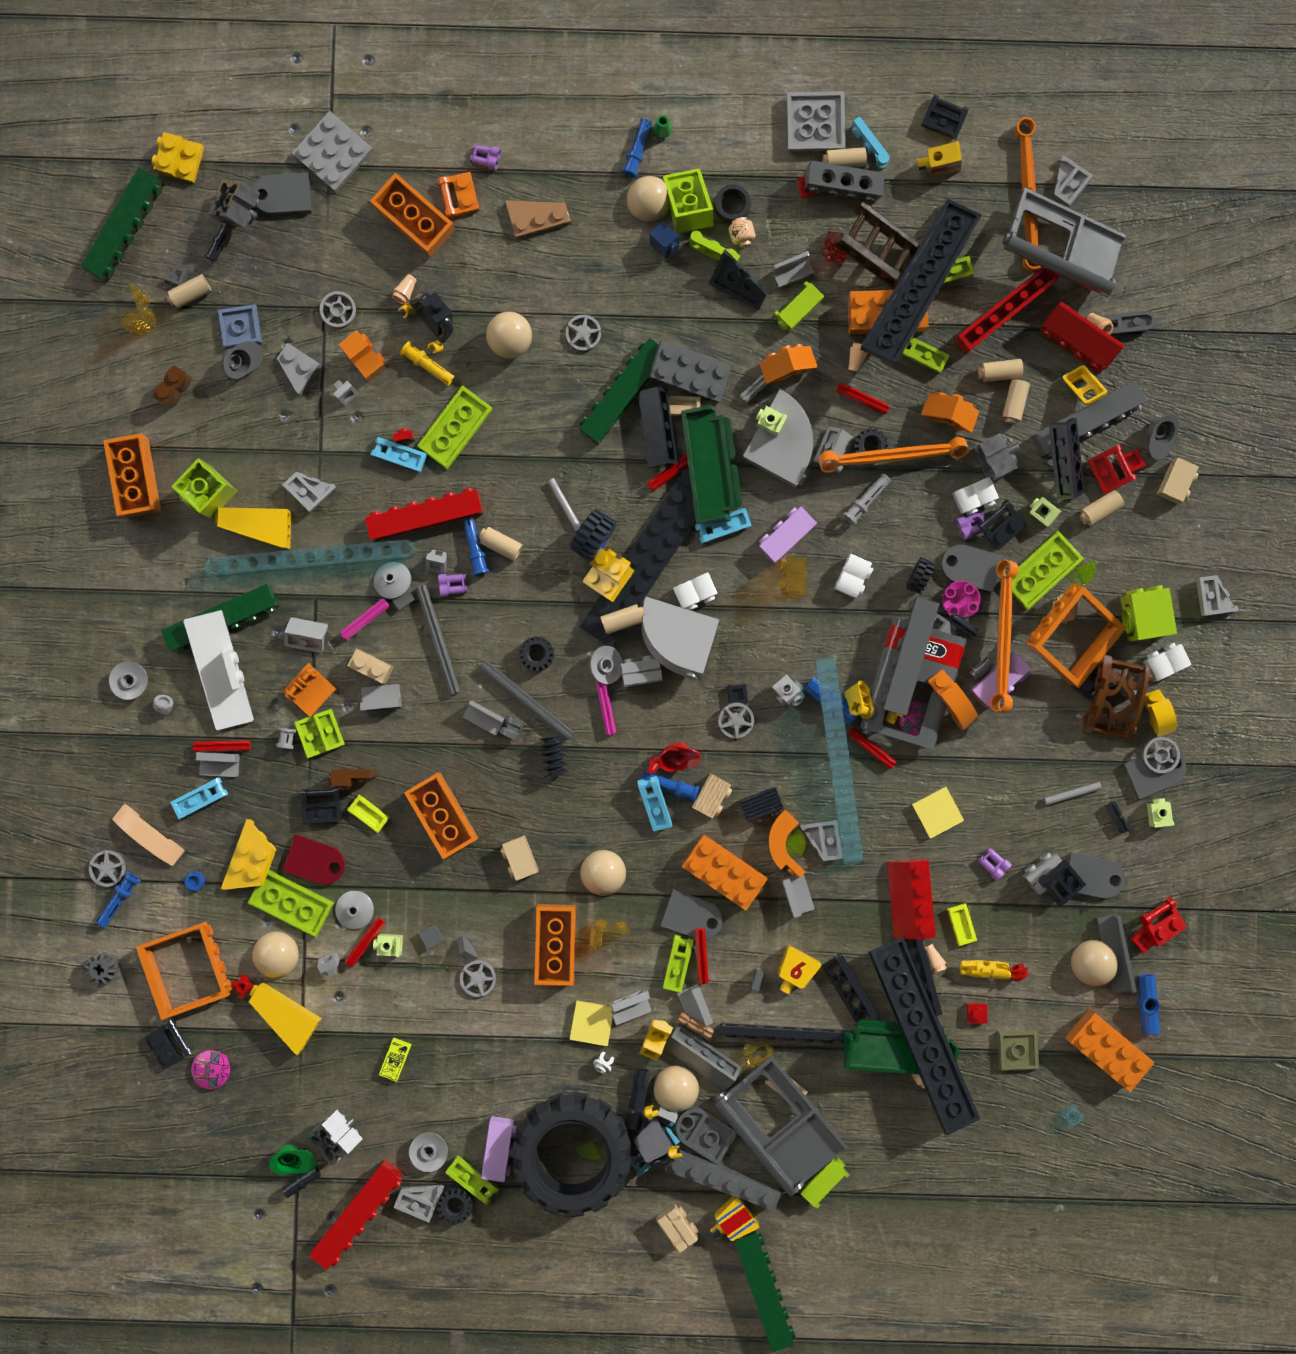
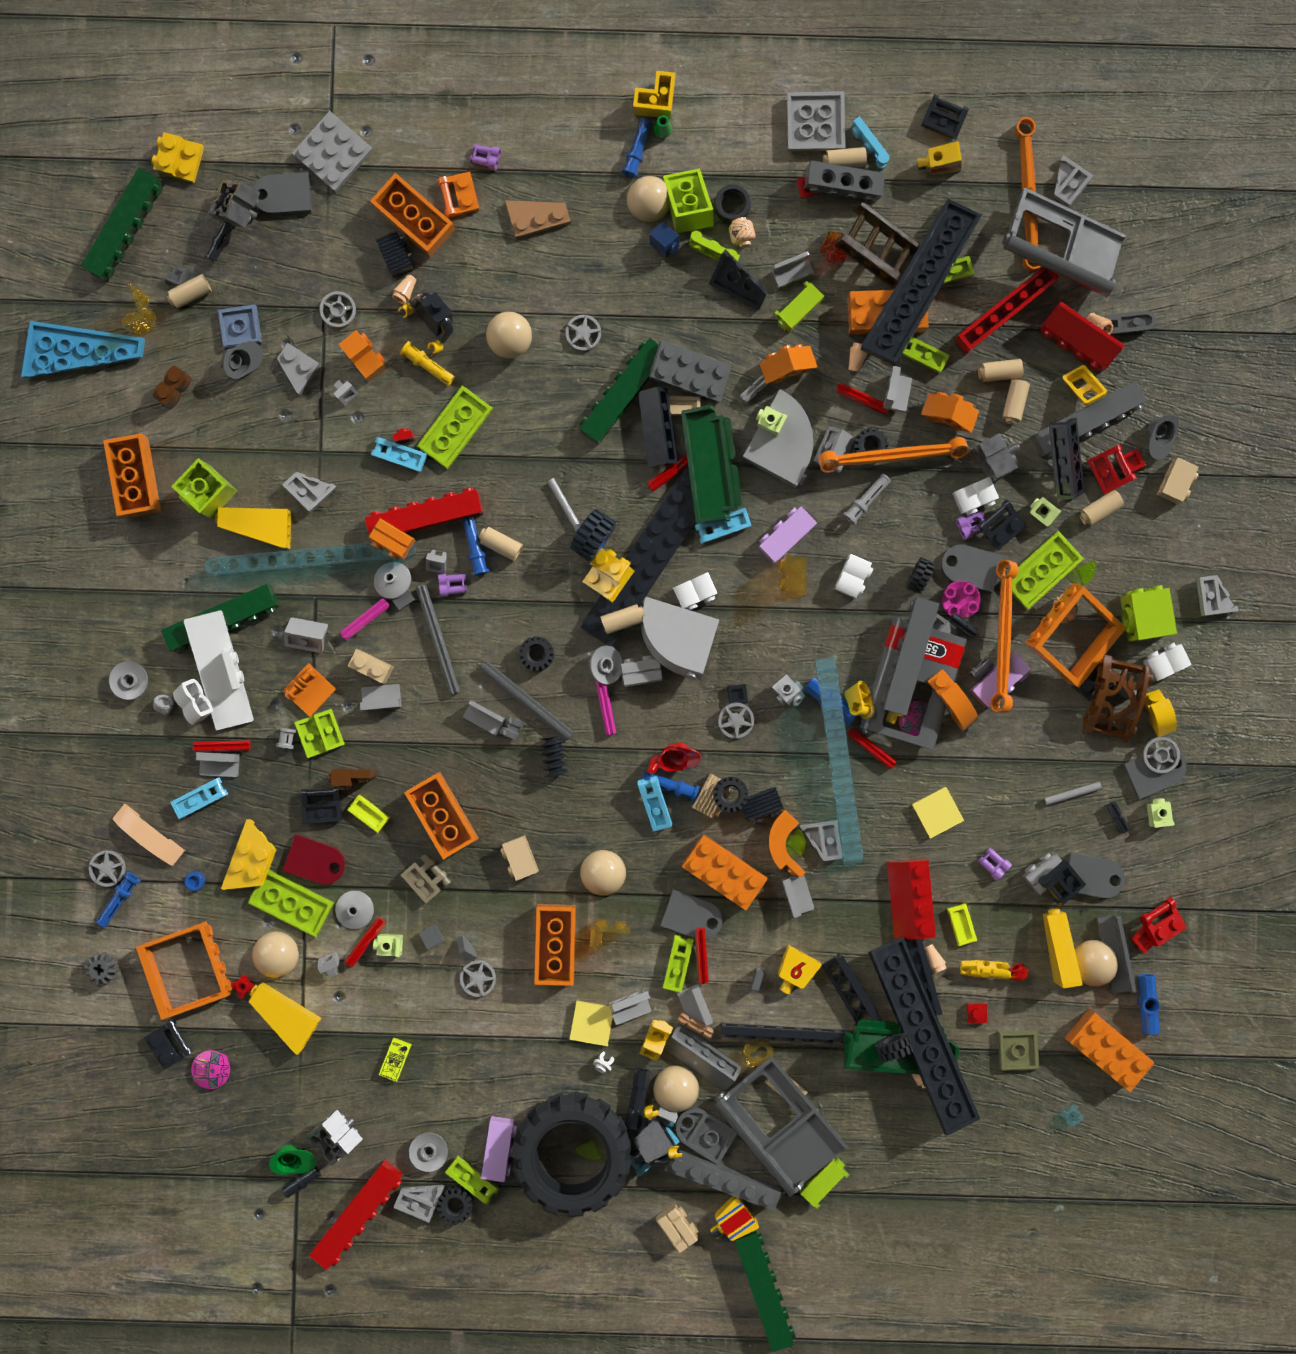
(65, 348): none -> dark azure wing
(194, 703): none -> white brick
(392, 539): none -> orange brick
(394, 253): none -> black brick
(421, 882): none -> dark tan plate
(657, 101): none -> yellow brick
(742, 794): none -> black tyre
(894, 1047): none -> black tyre
(897, 391): none -> light grey panel
(1061, 949): none -> yellow slope

